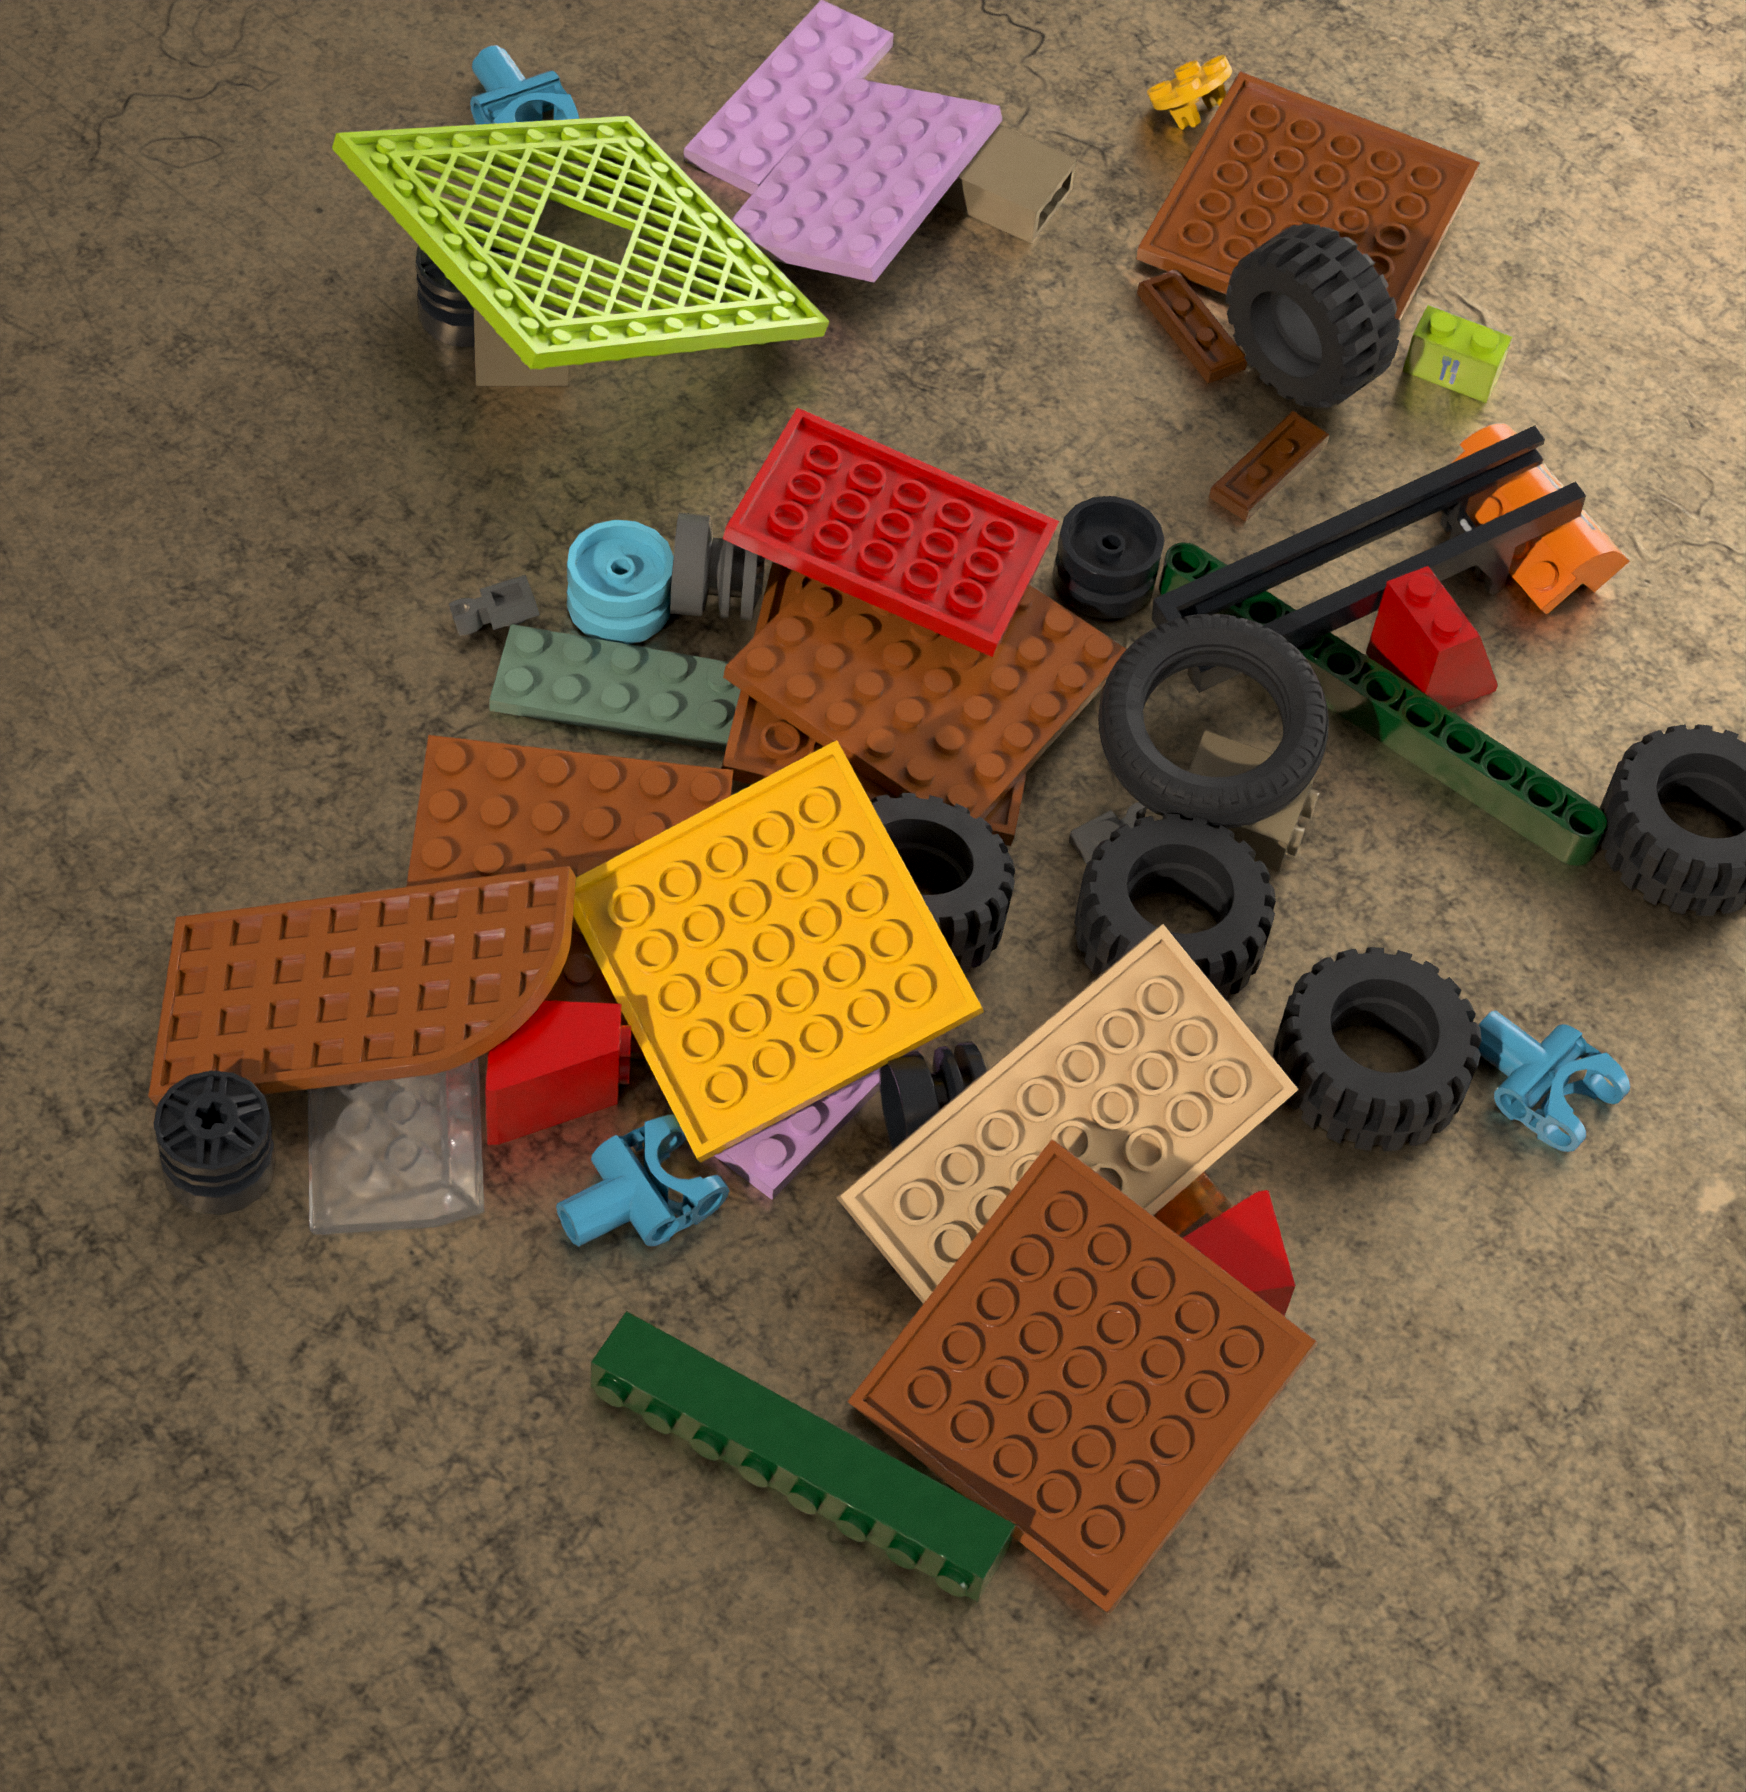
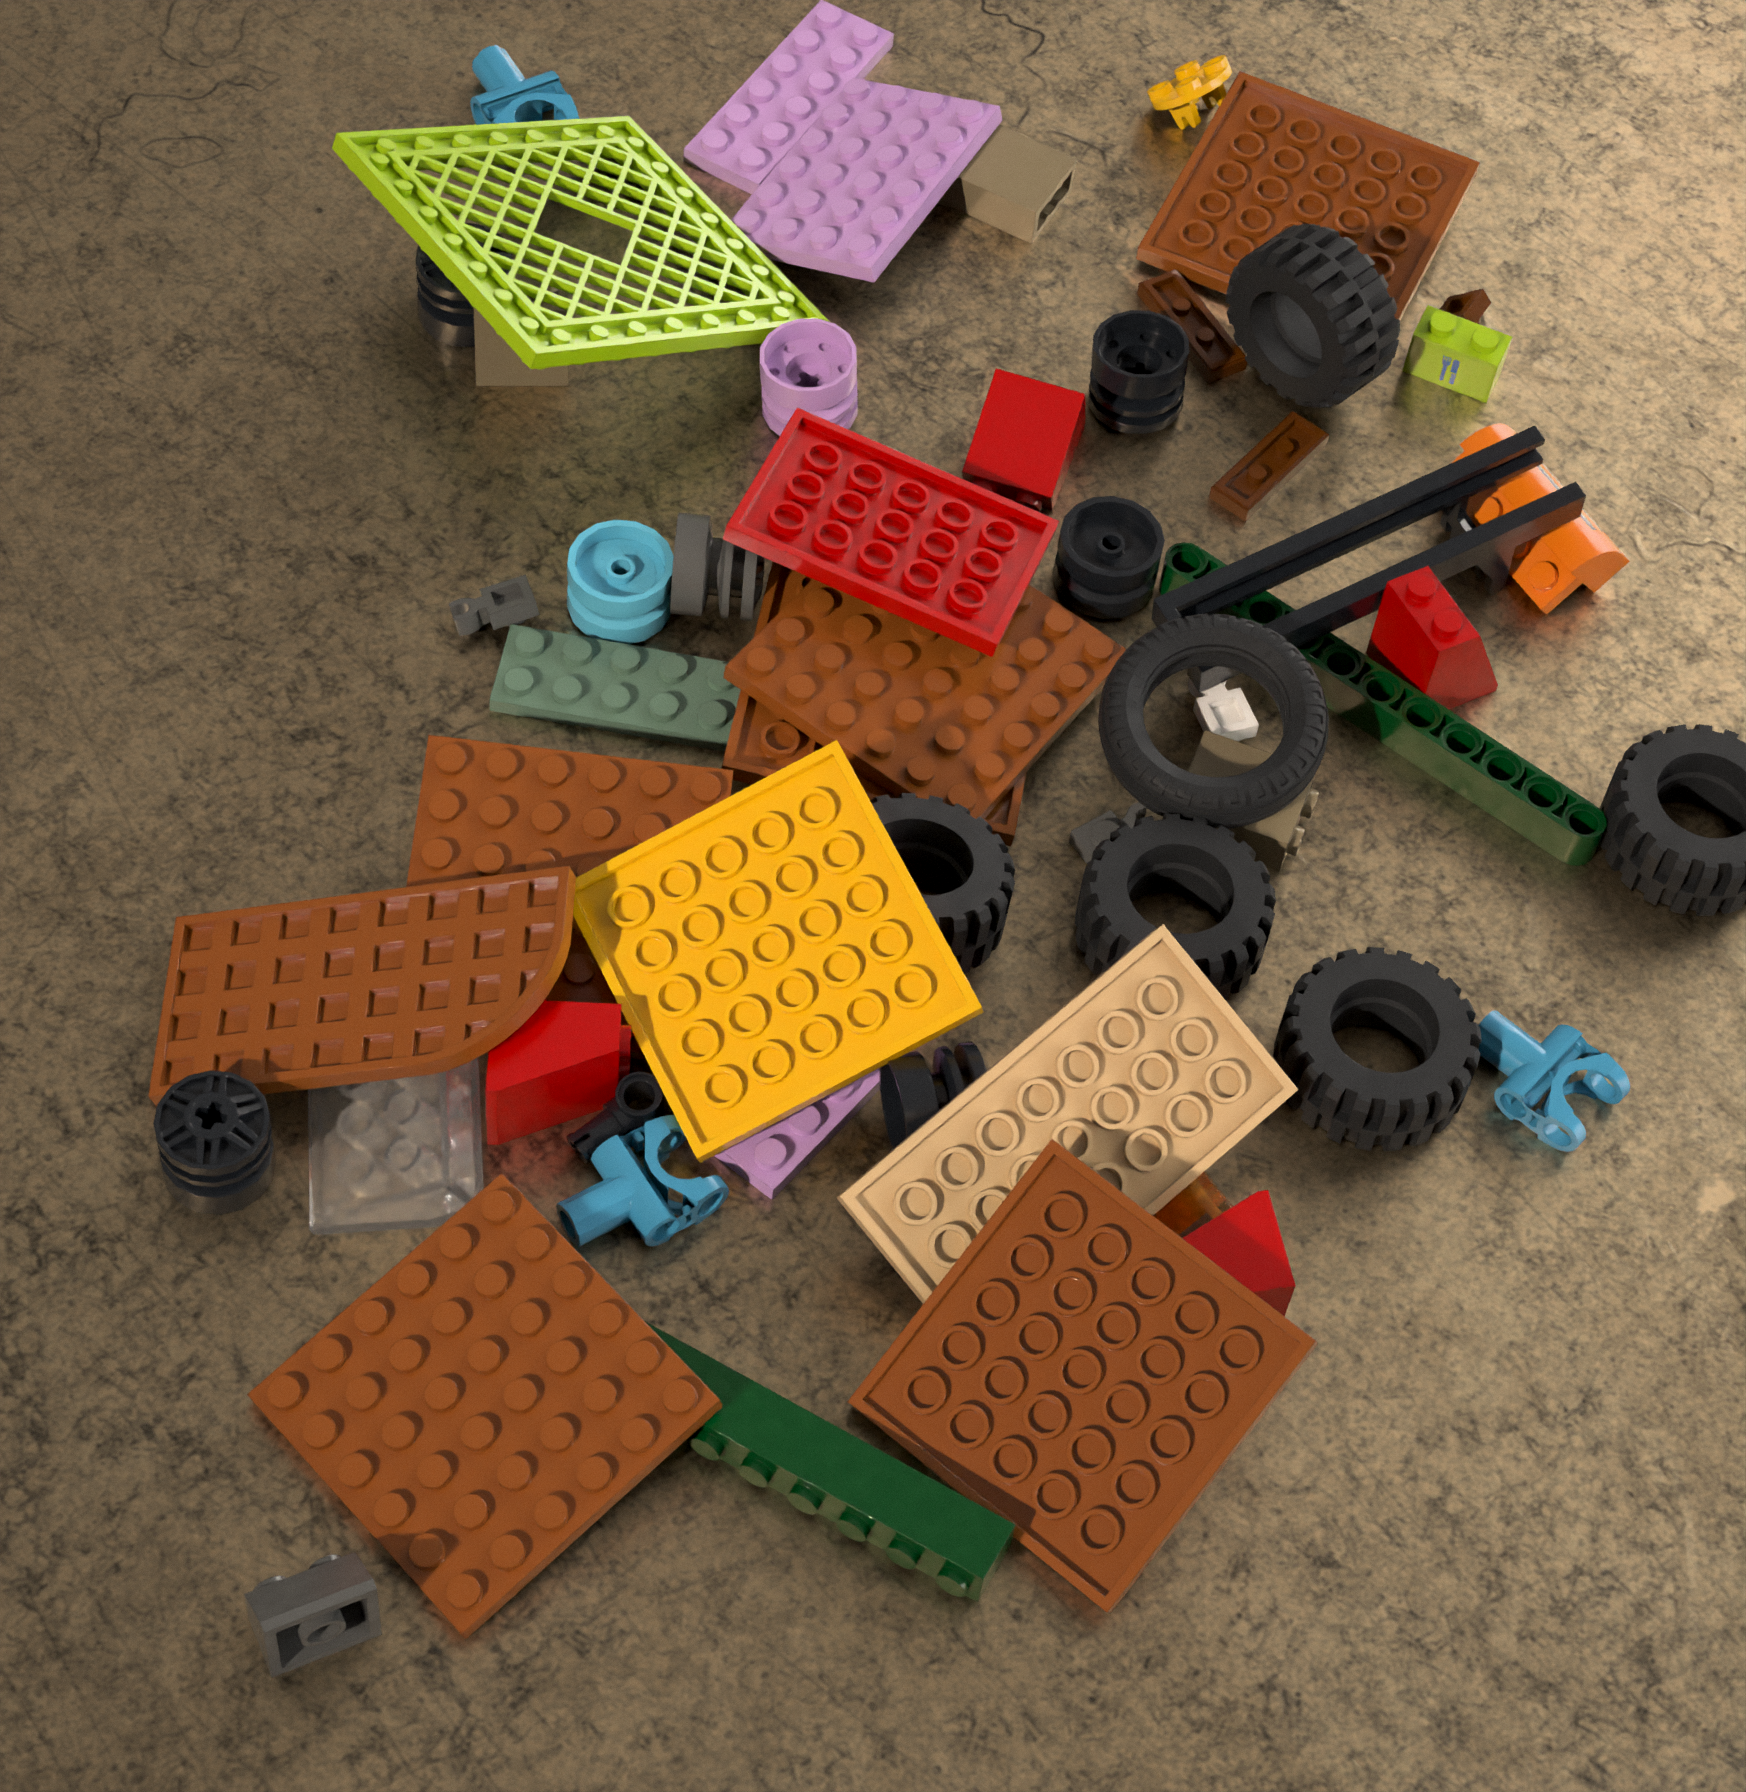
(314, 1612): none -> dark grey slope
(484, 1404): none -> dark orange plate
(617, 1116): none -> black pin
(809, 368): none -> lavender wheel
(1025, 439): none -> red slope
(1138, 371): none -> black wheel
(1224, 712): none -> white plate
(1467, 305): none -> reddish brown plate

